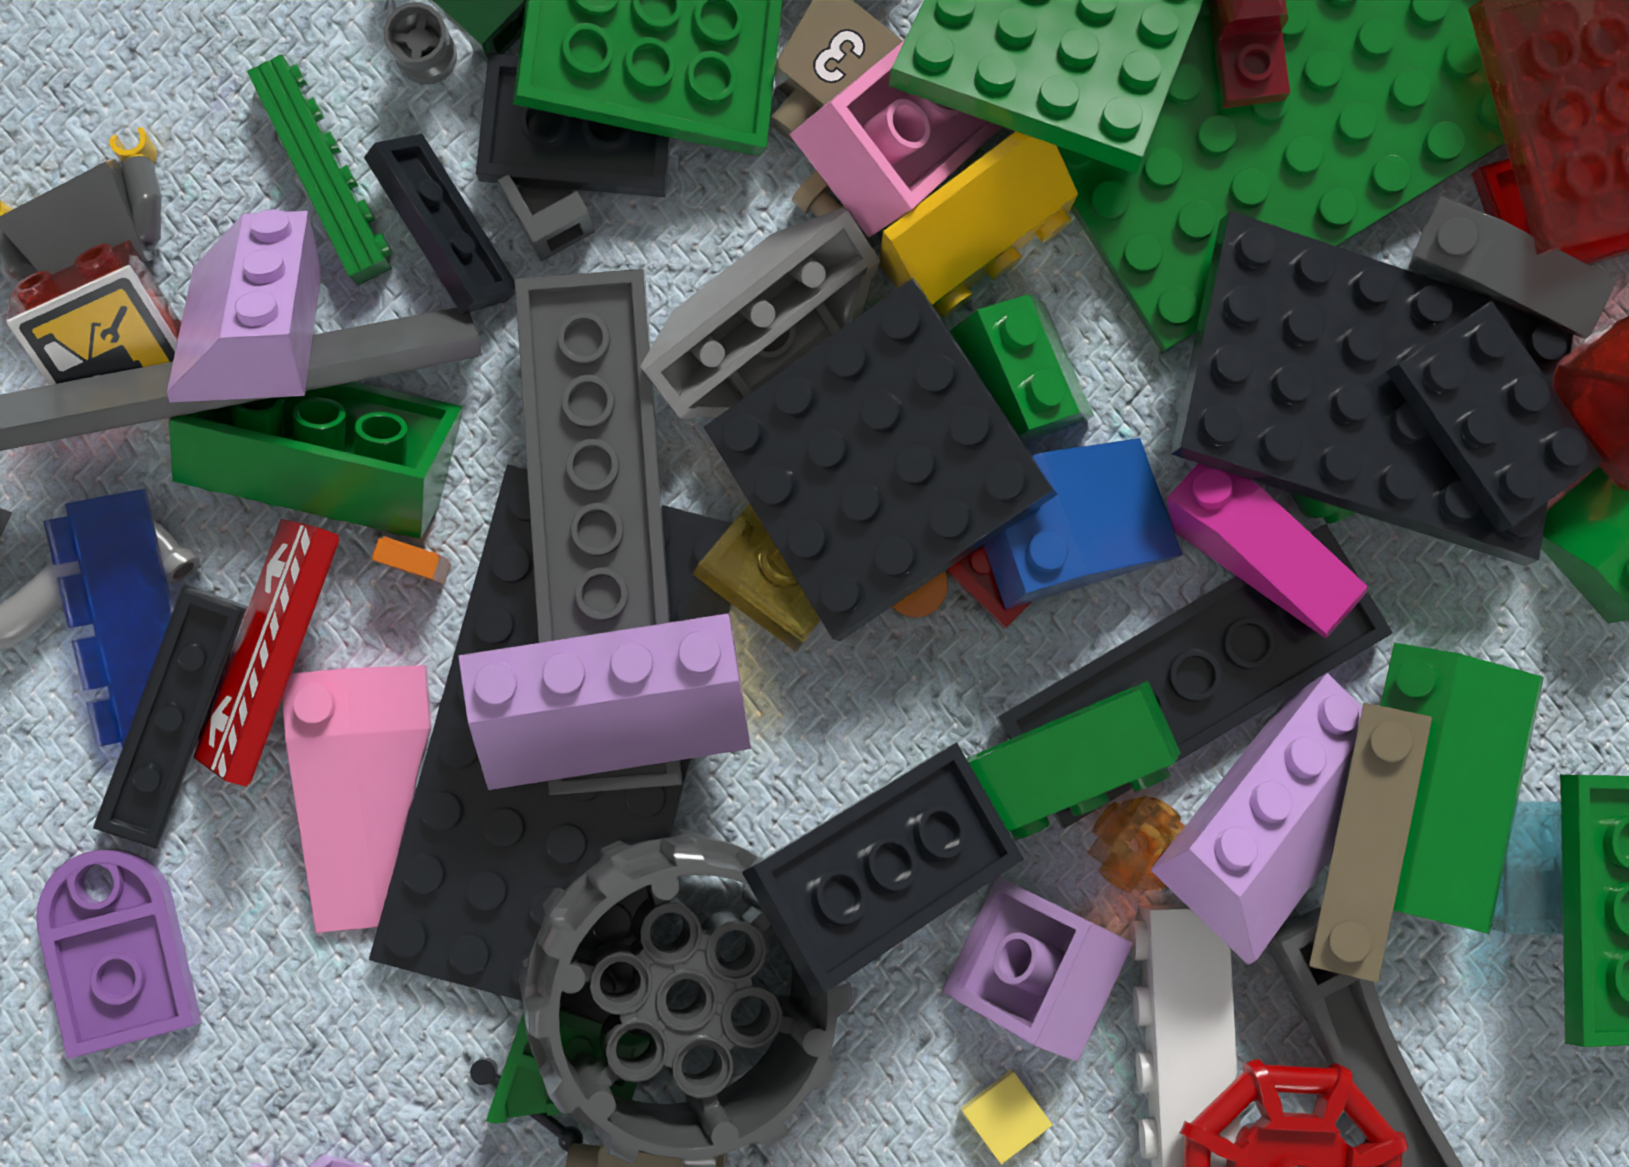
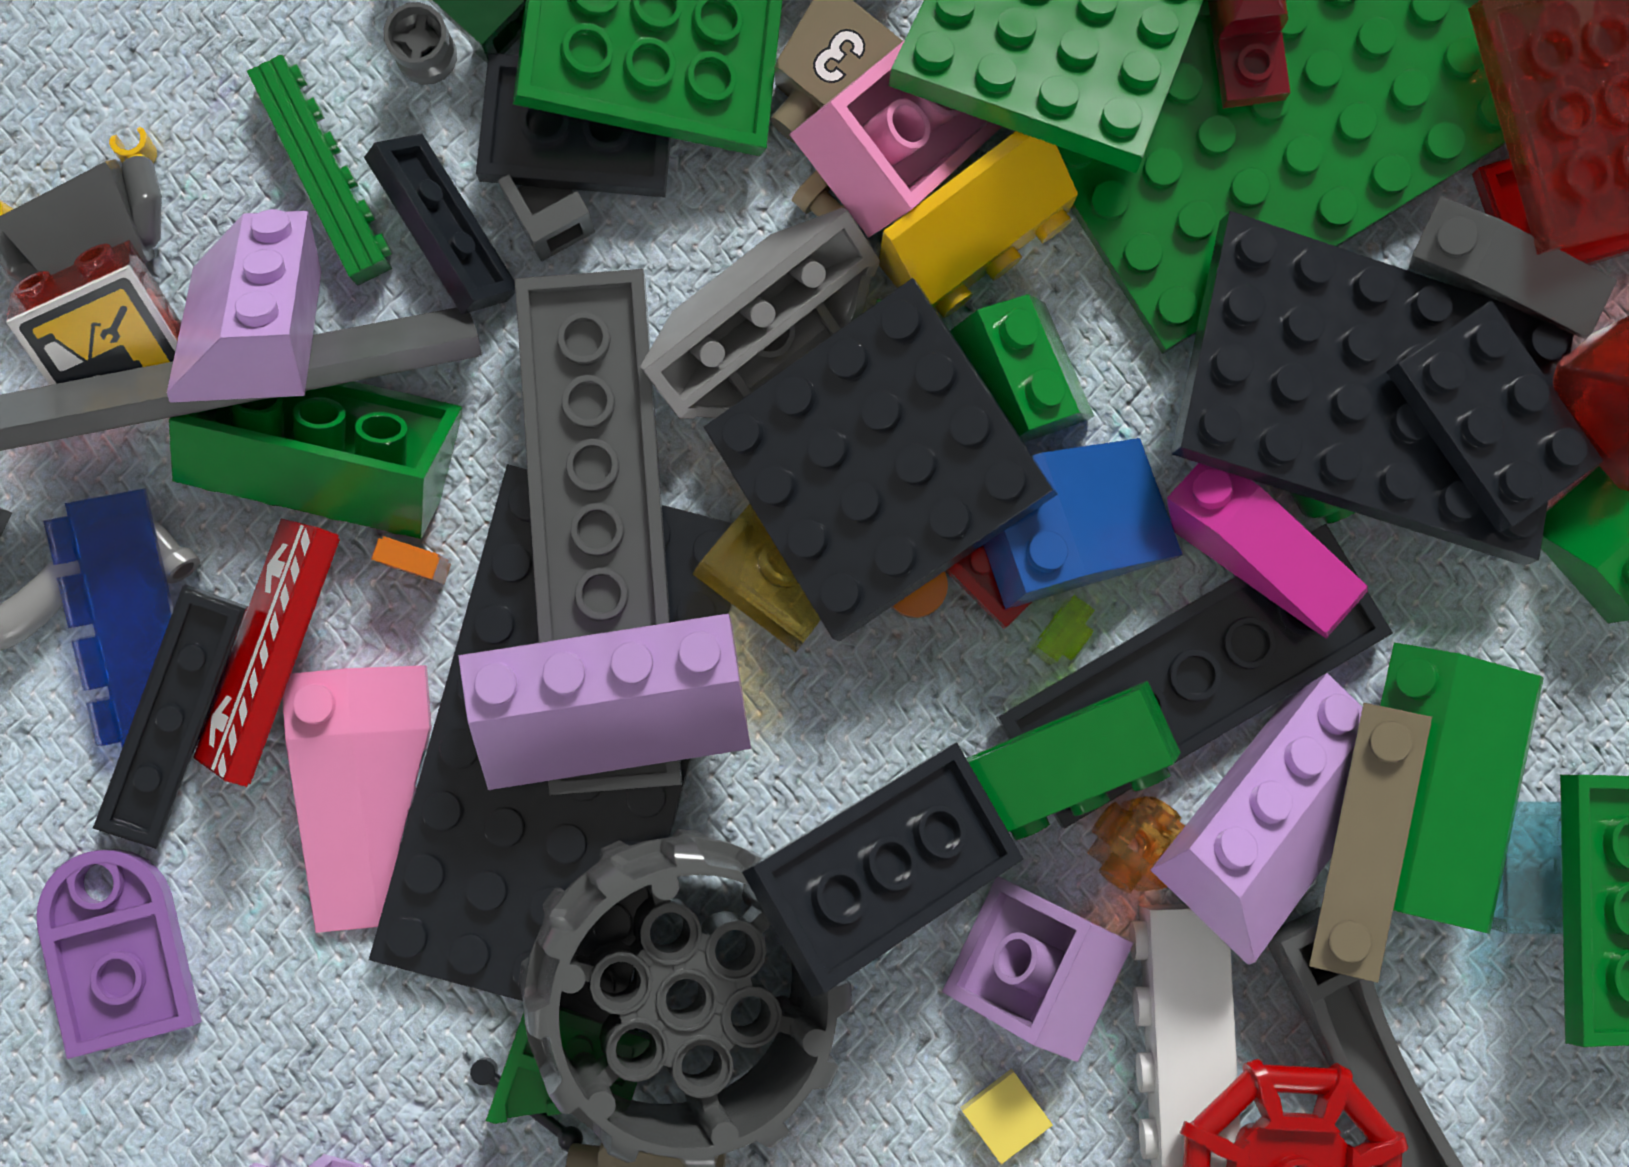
(1065, 632): none -> clear neon green plate

